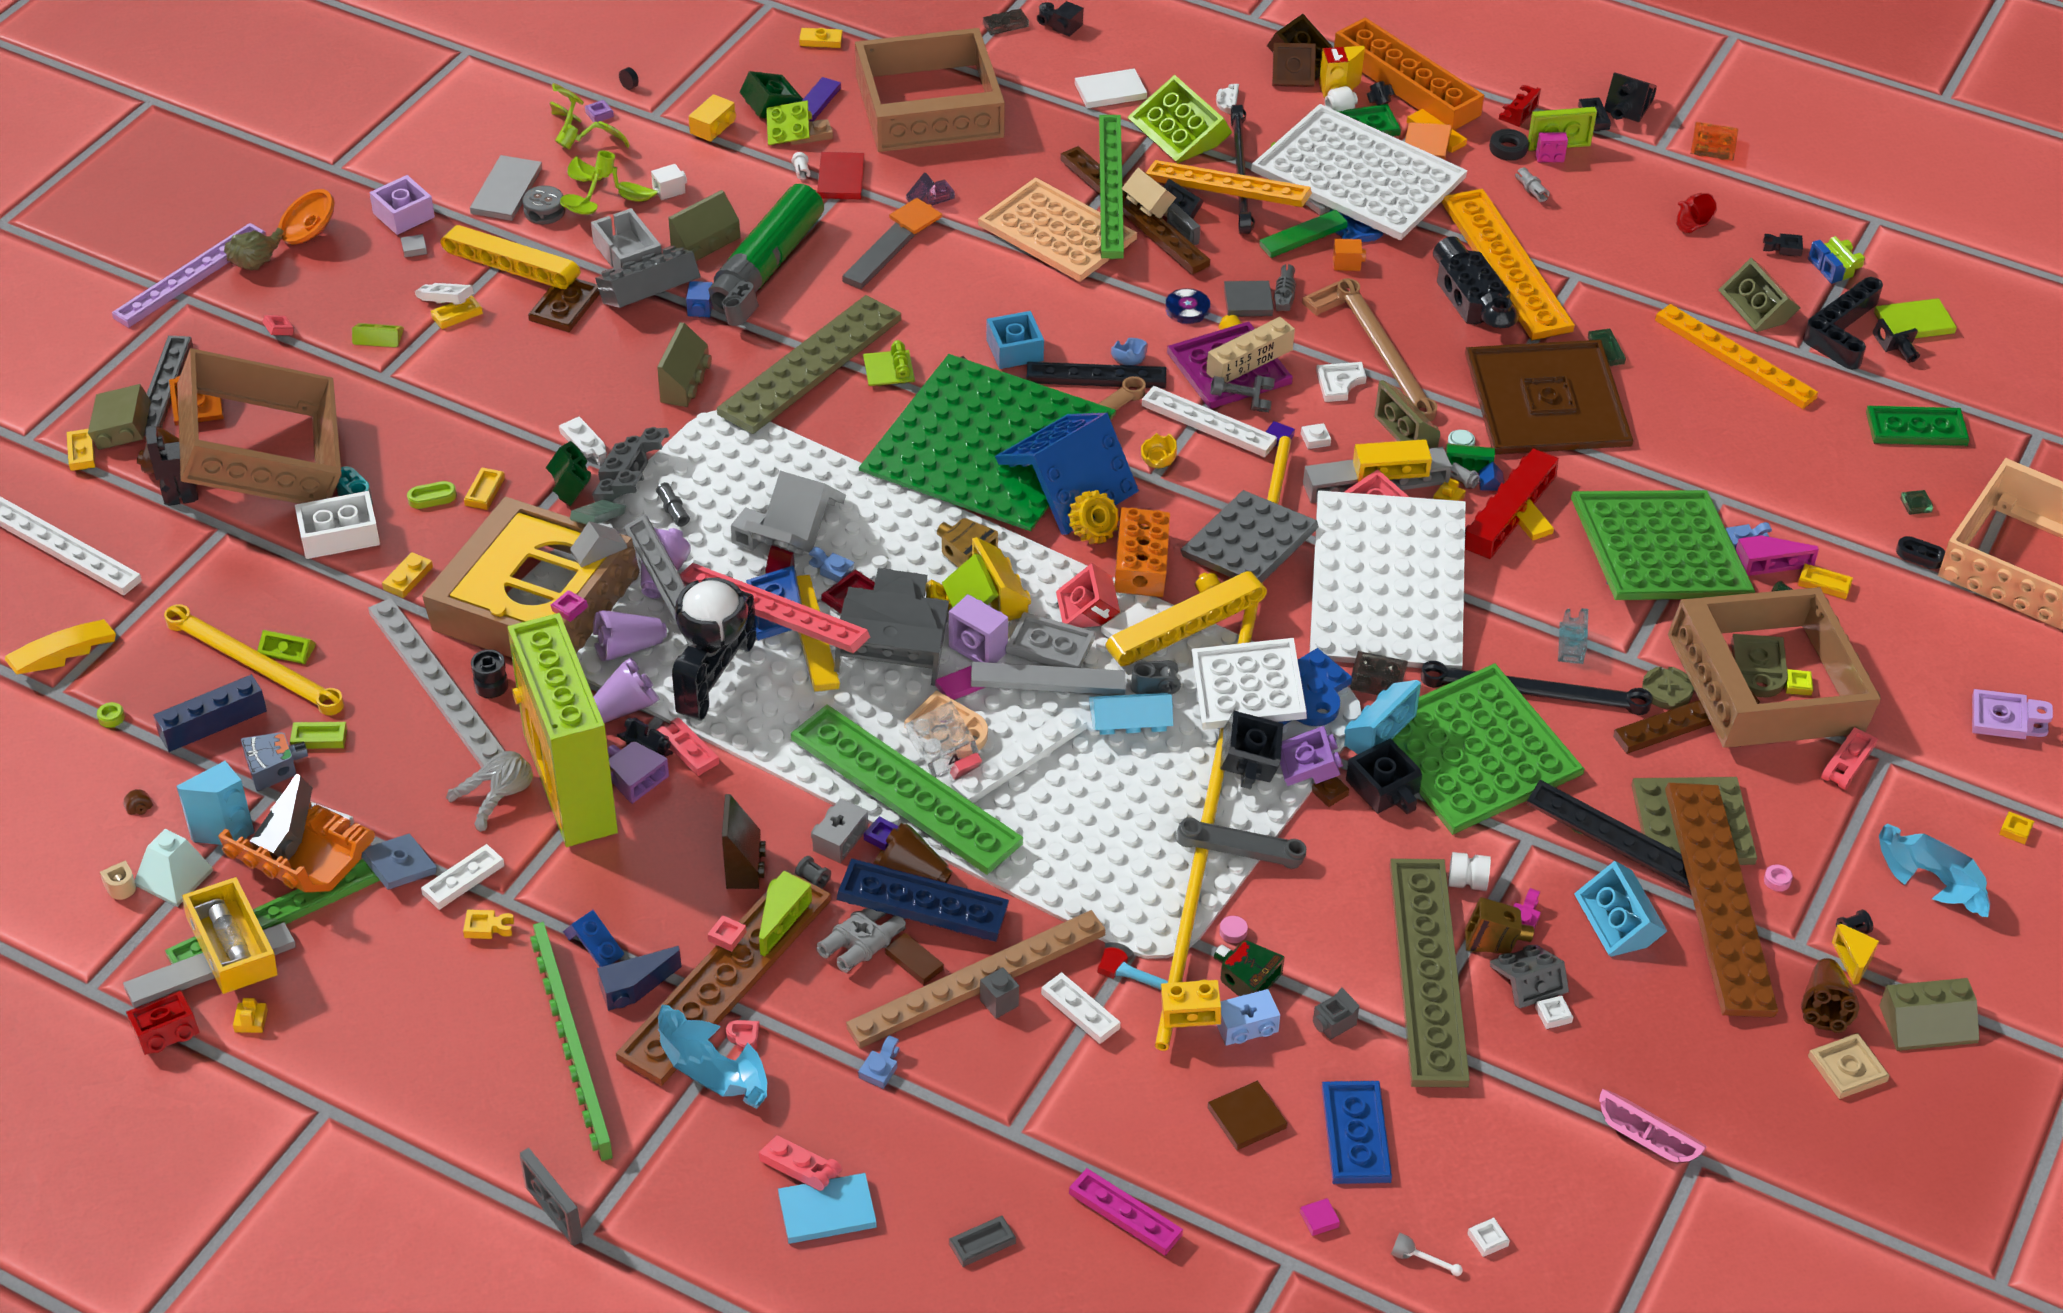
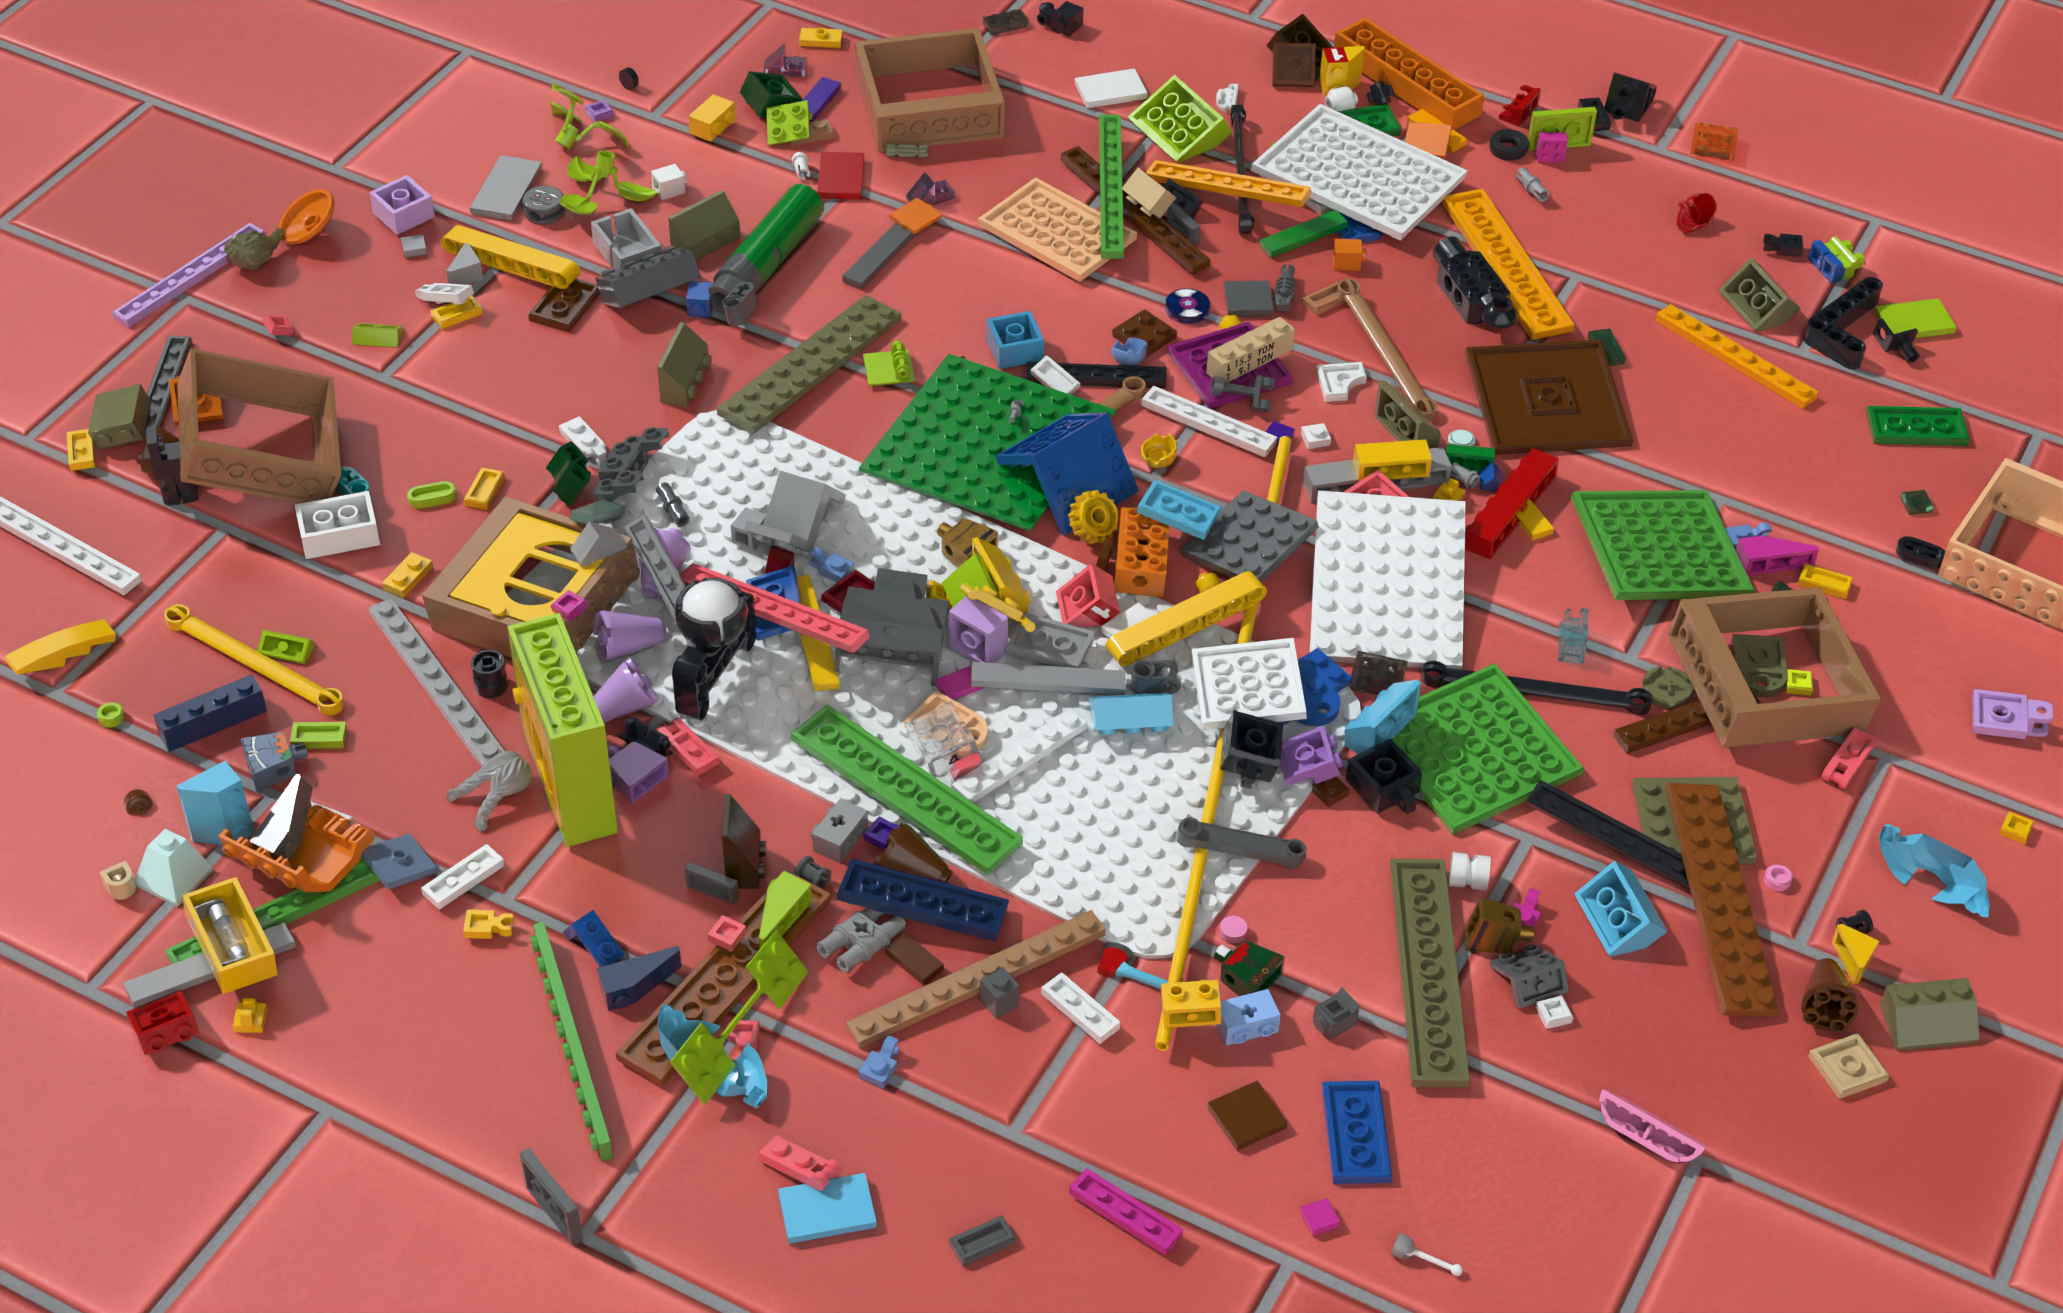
(465, 267): none -> light grey slope
(702, 1057): none -> lime hinge
(712, 883): none -> dark grey tile
(787, 66): none -> slope
(907, 150): none -> olive axle
(1006, 607): none -> yellow plate
(1015, 410): none -> light grey hand
(1054, 376): none -> white tile
(1105, 554): none -> reddish brown tile
(1148, 328): none -> reddish brown plate
(1179, 509): none -> medium azure tile
(1488, 1237): white tile -> none

